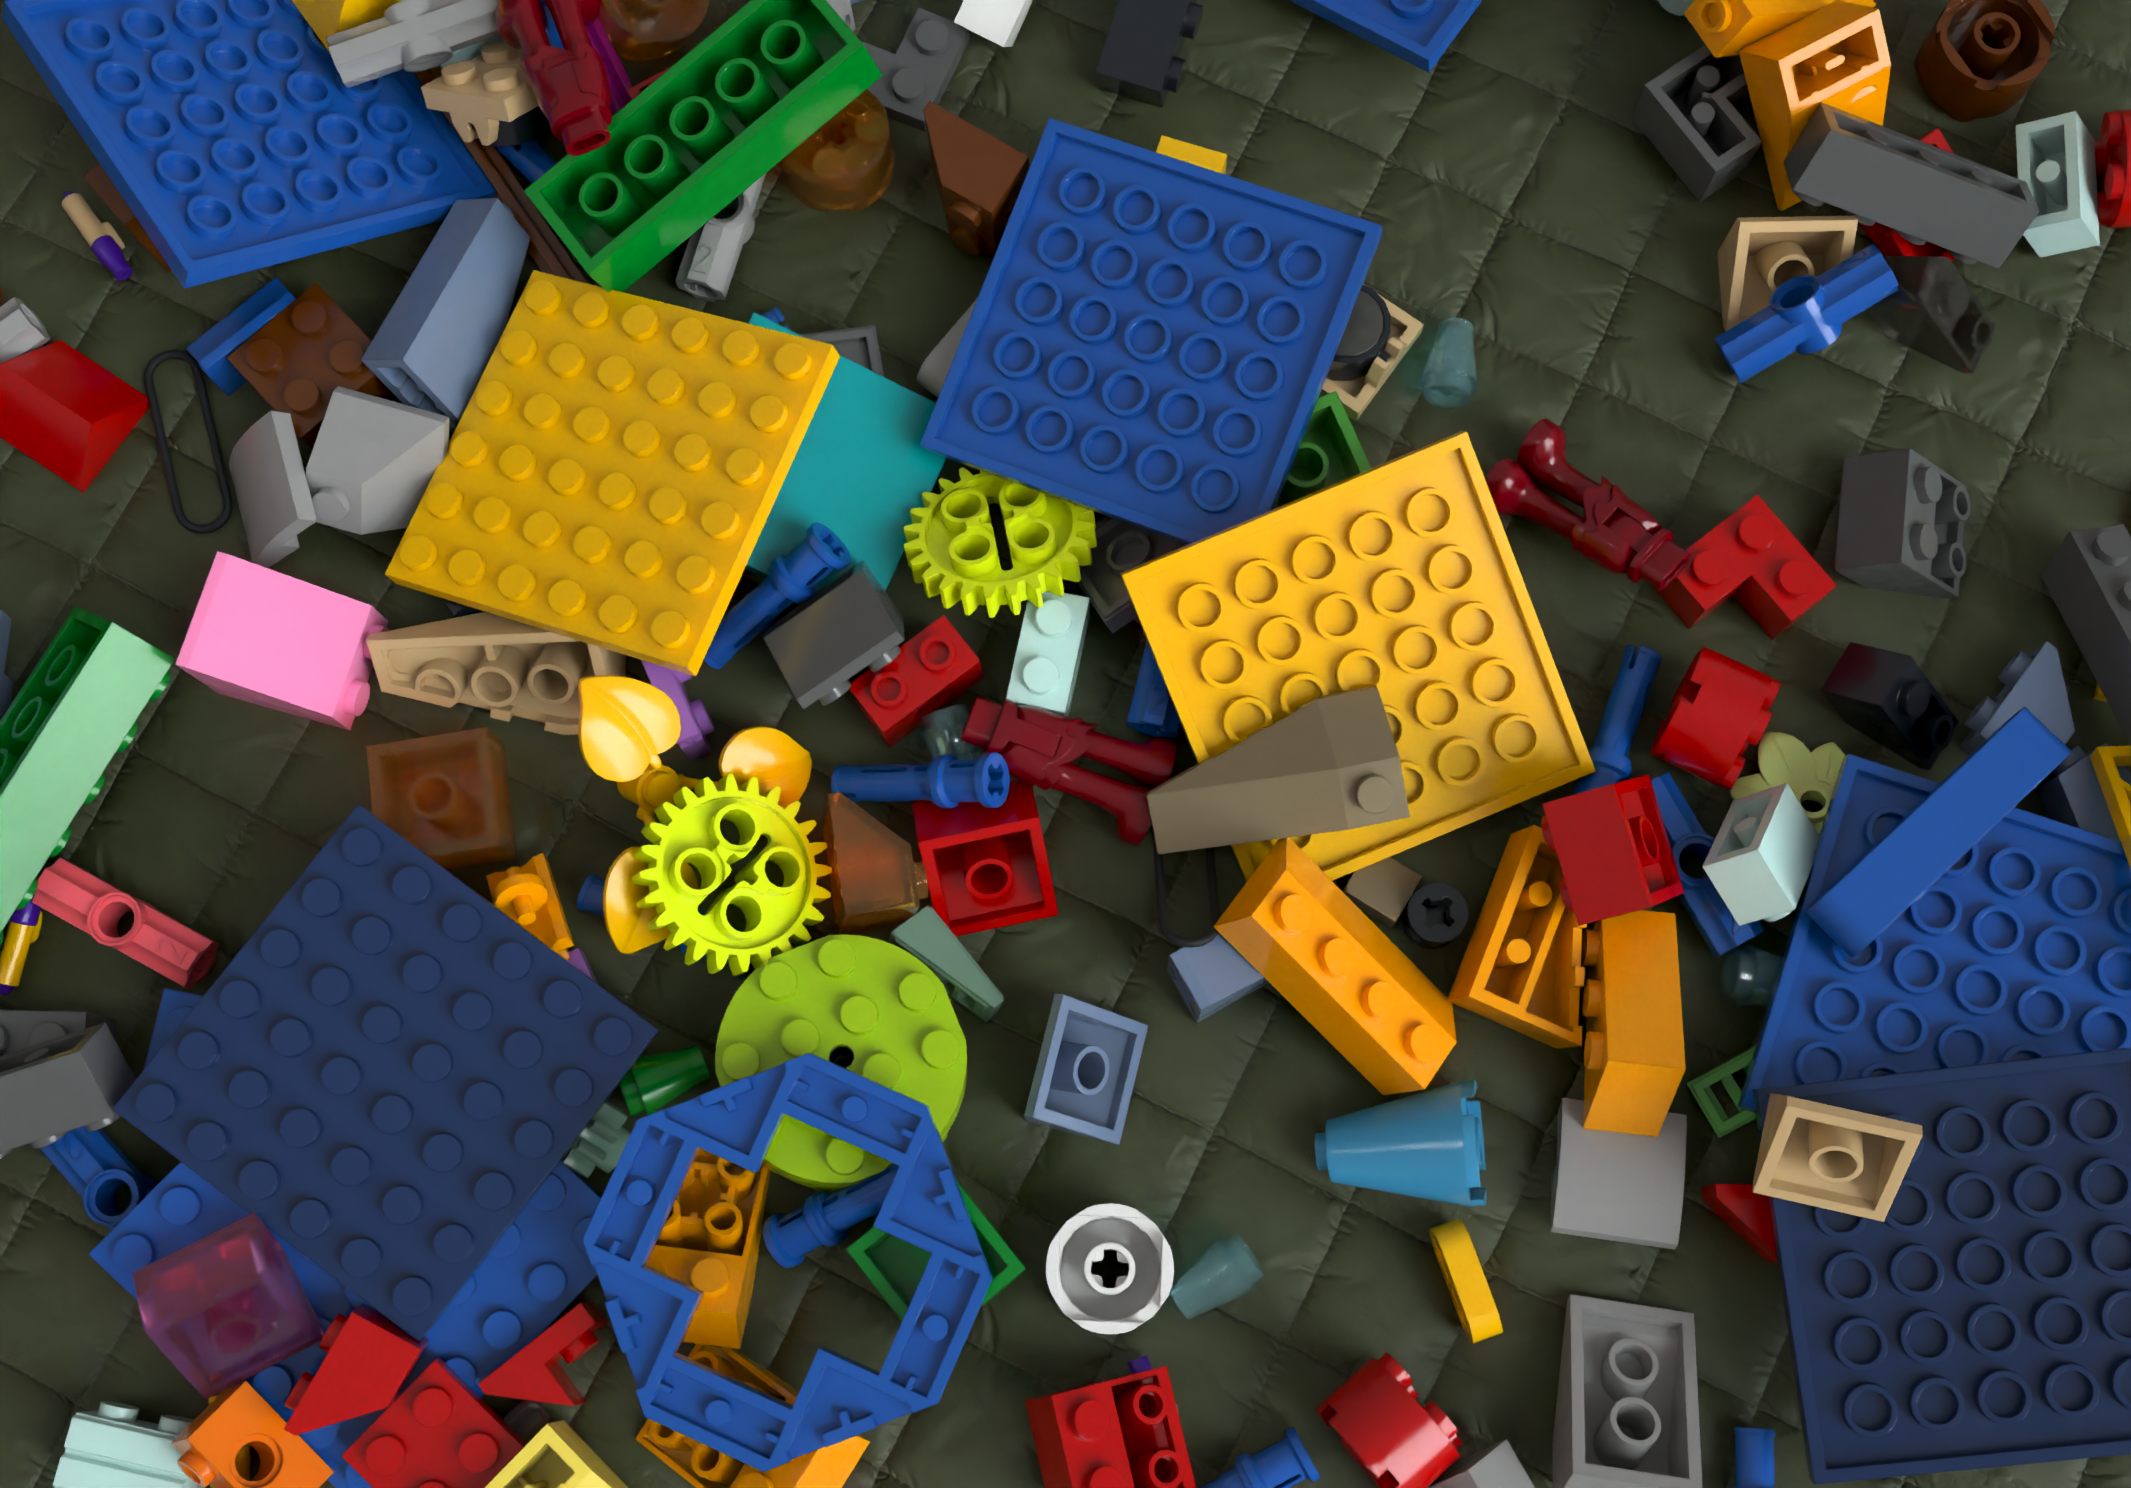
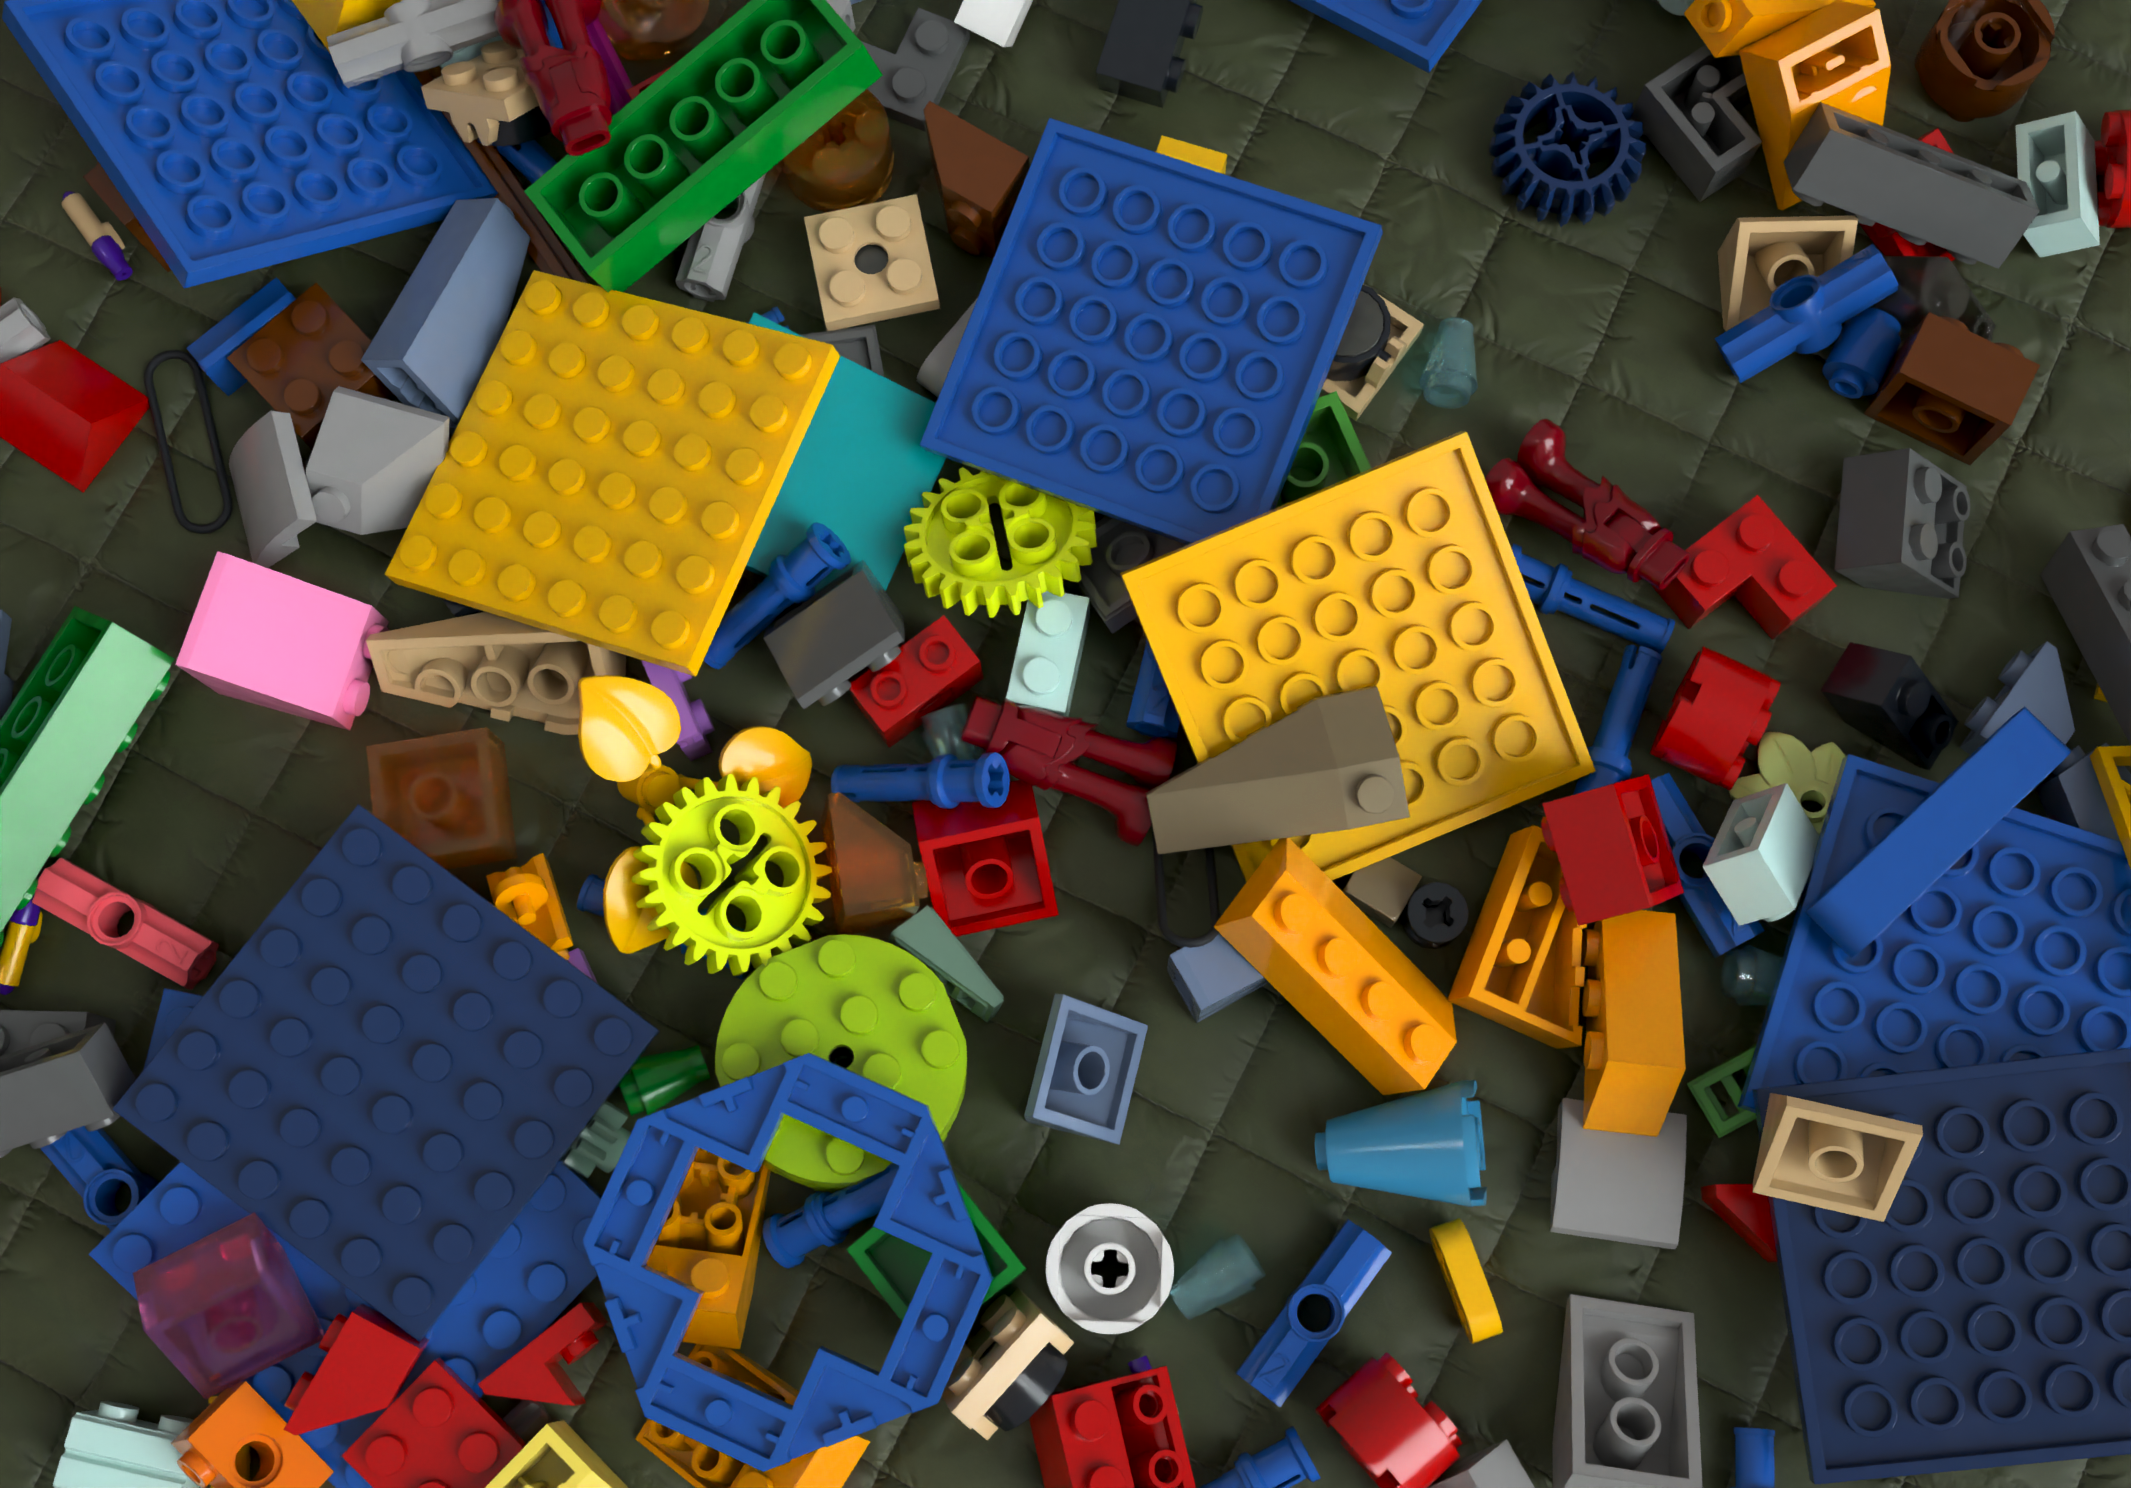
(872, 263): none -> tan piece
(1007, 1366): none -> tan piece
(1289, 1348): none -> blue piece
(1551, 173): none -> dark blue gear
(1649, 631): none -> blue pin
(1862, 353): none -> blue brick
(1952, 388): none -> reddish brown brick

